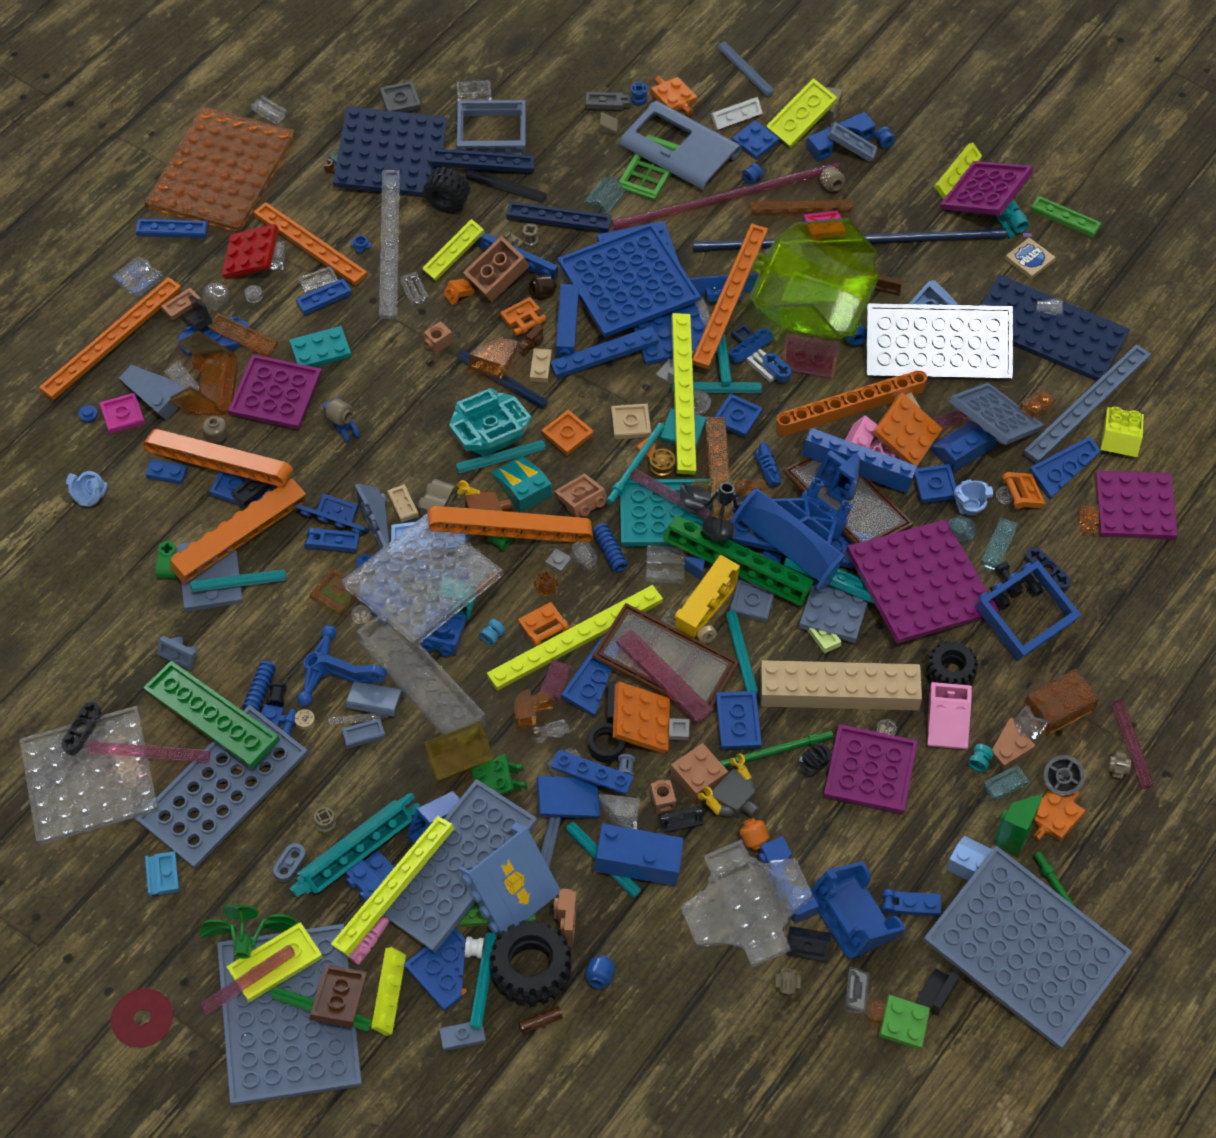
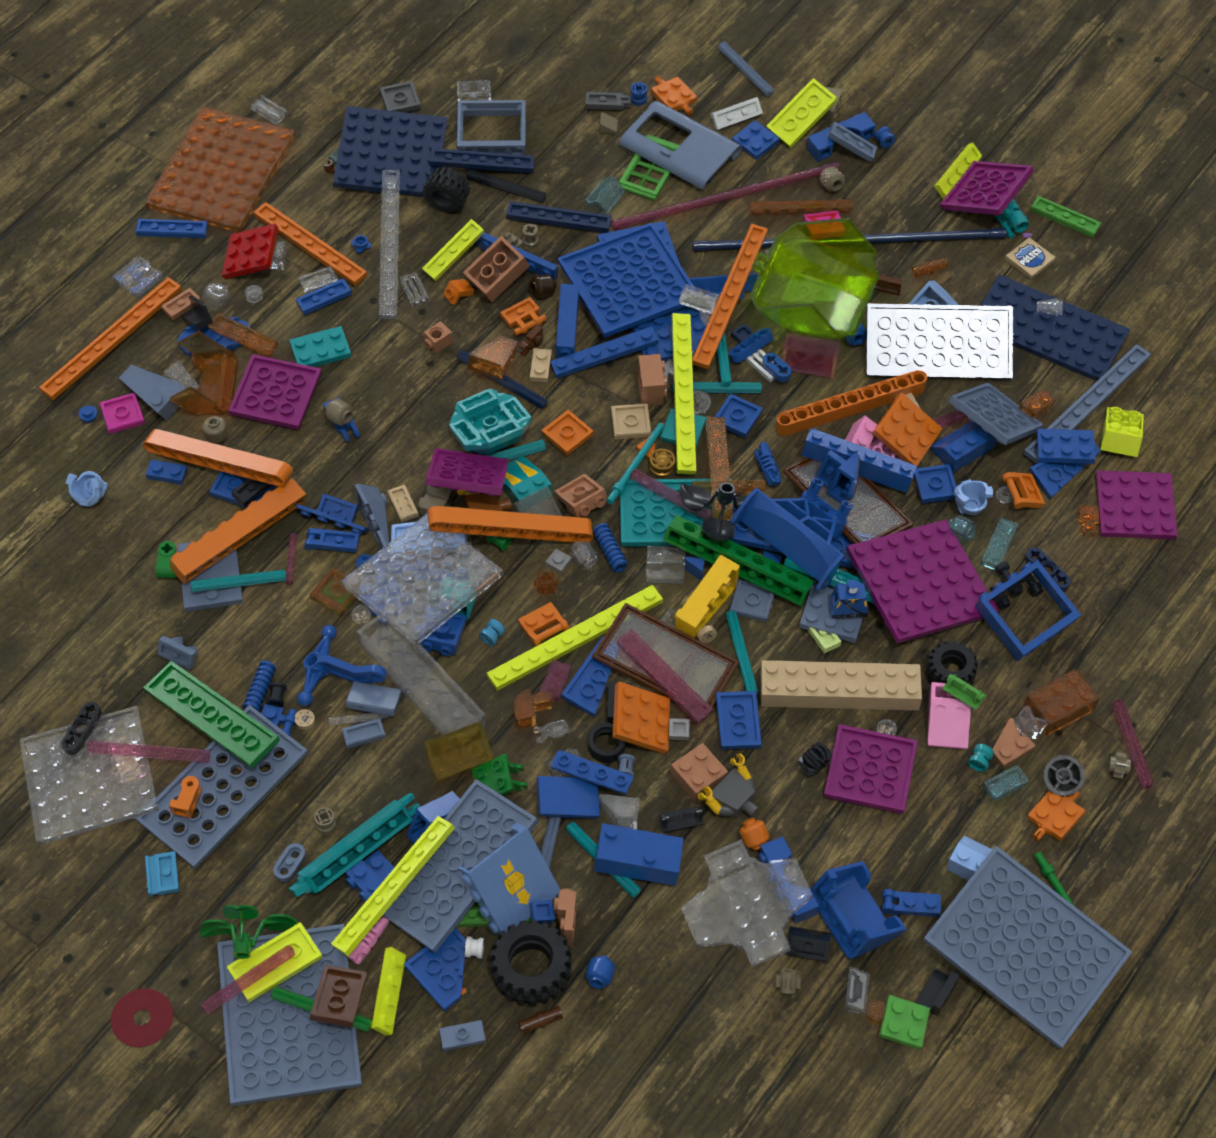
(187, 799): none -> orange leg
(291, 559): none -> clear pink bar
(467, 472): none -> magenta plate
(482, 983): teal axle -> none
(538, 503): none -> clear plate
(542, 911): none -> blue panel
(652, 379): none -> nougat brick
(666, 803): nougat brick -> none
(698, 299): none -> clear slope
(752, 174): blue wheel -> none
(811, 739): green bar -> none
(849, 600): none -> blue torso
(929, 267): none -> clear orange pin
(964, 691): none -> bright green hinge
(1016, 825): green slope -> none
(1065, 446): none -> blue plate

